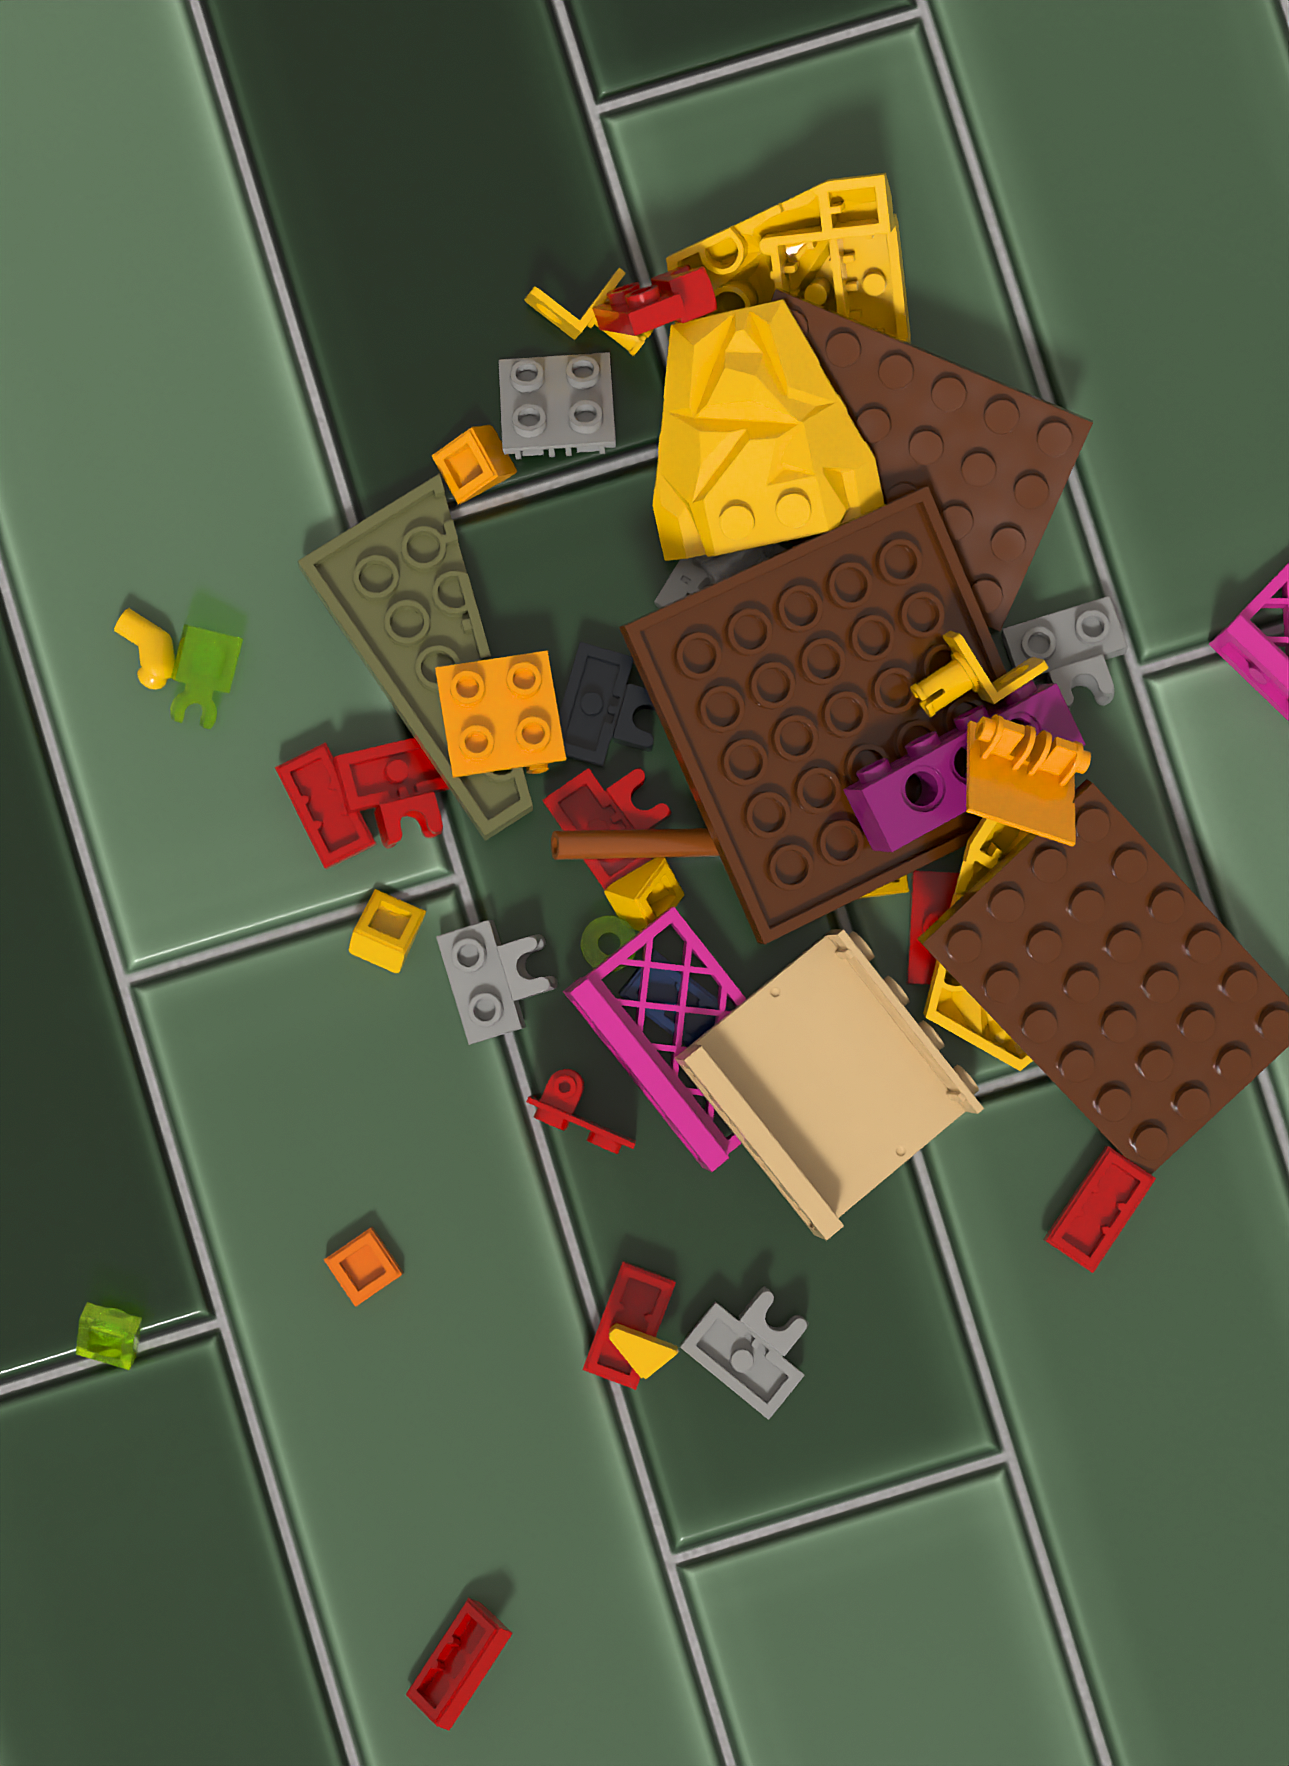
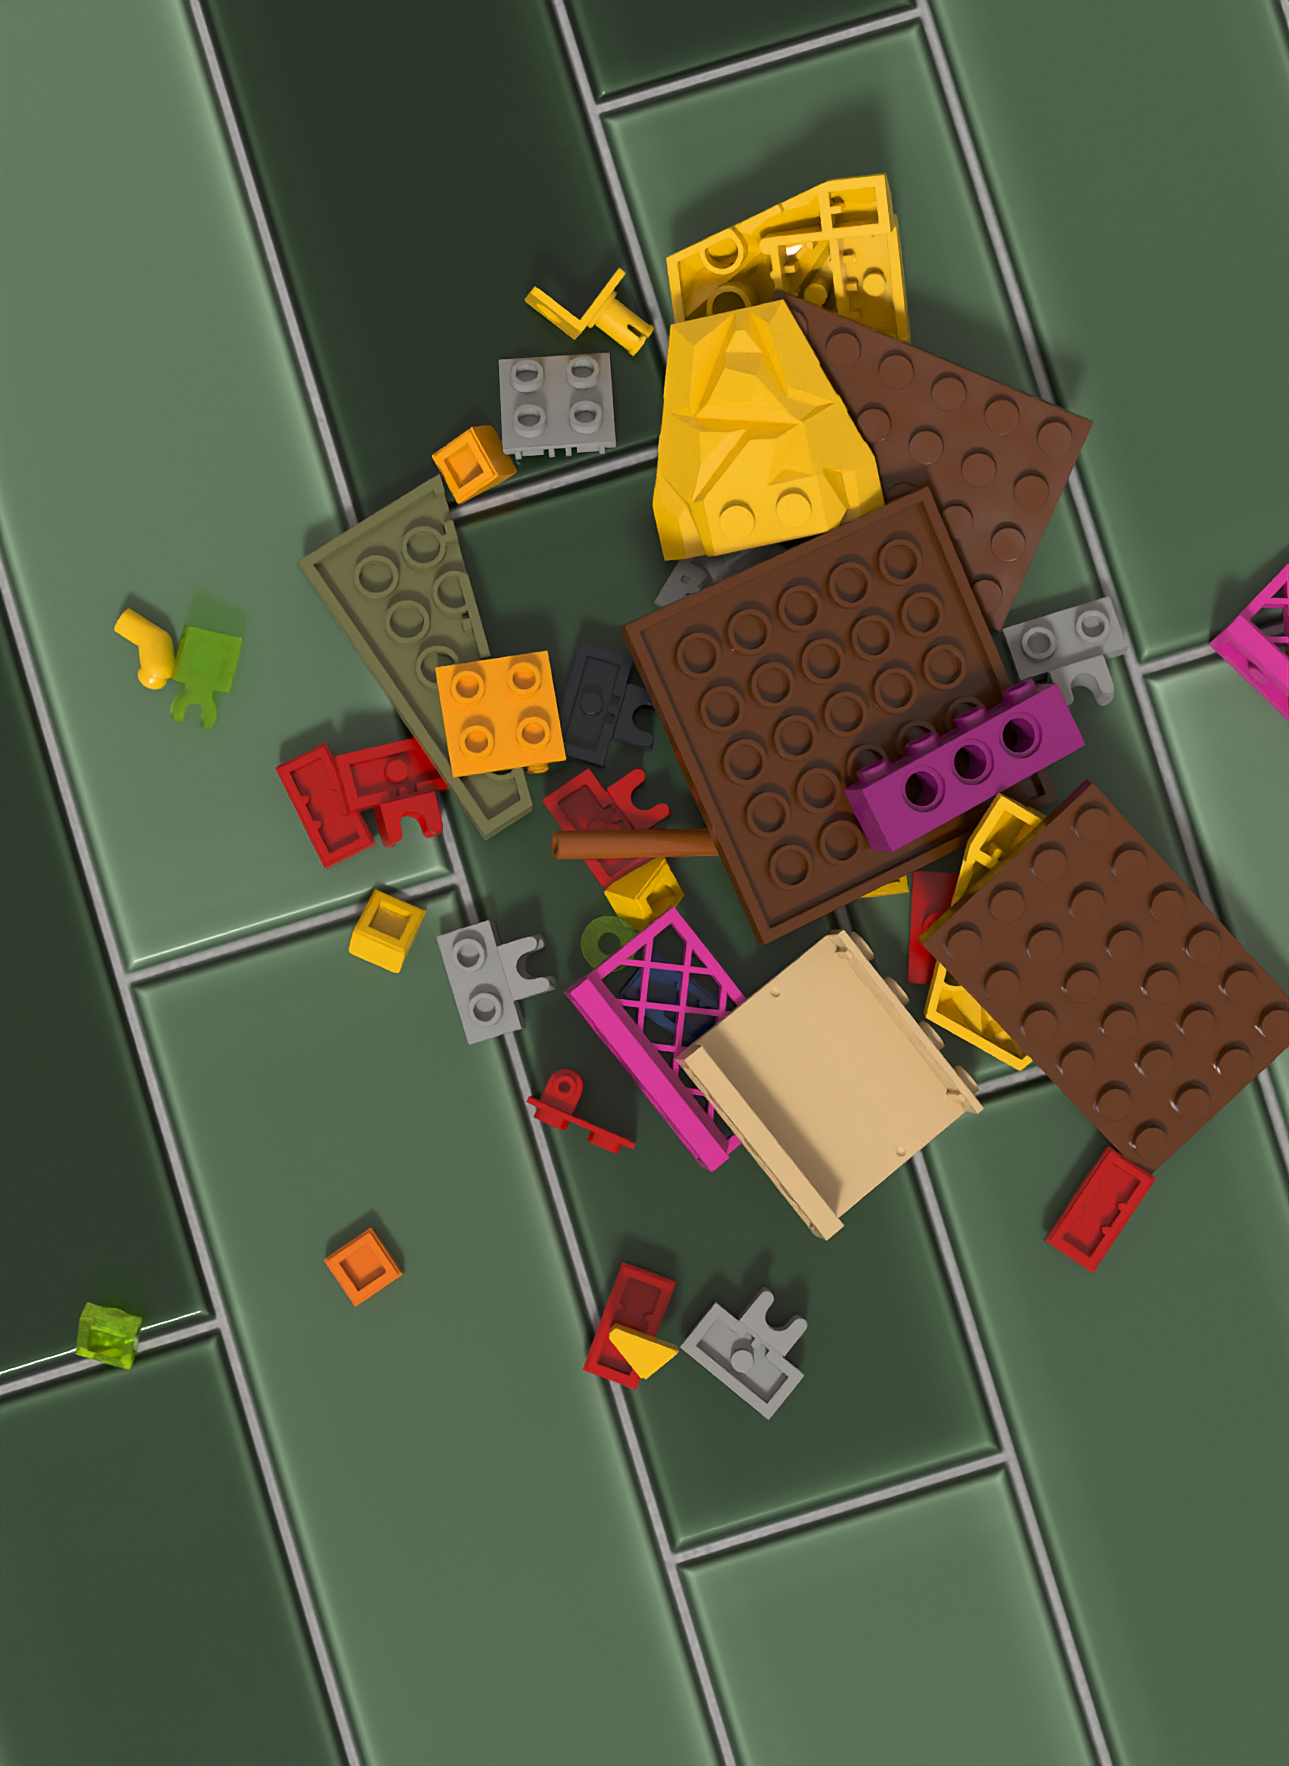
(459, 1664): red plate -> none
(673, 296): red plate -> none
(967, 674): yellow bracket -> none
(1023, 777): light orange hinge -> none

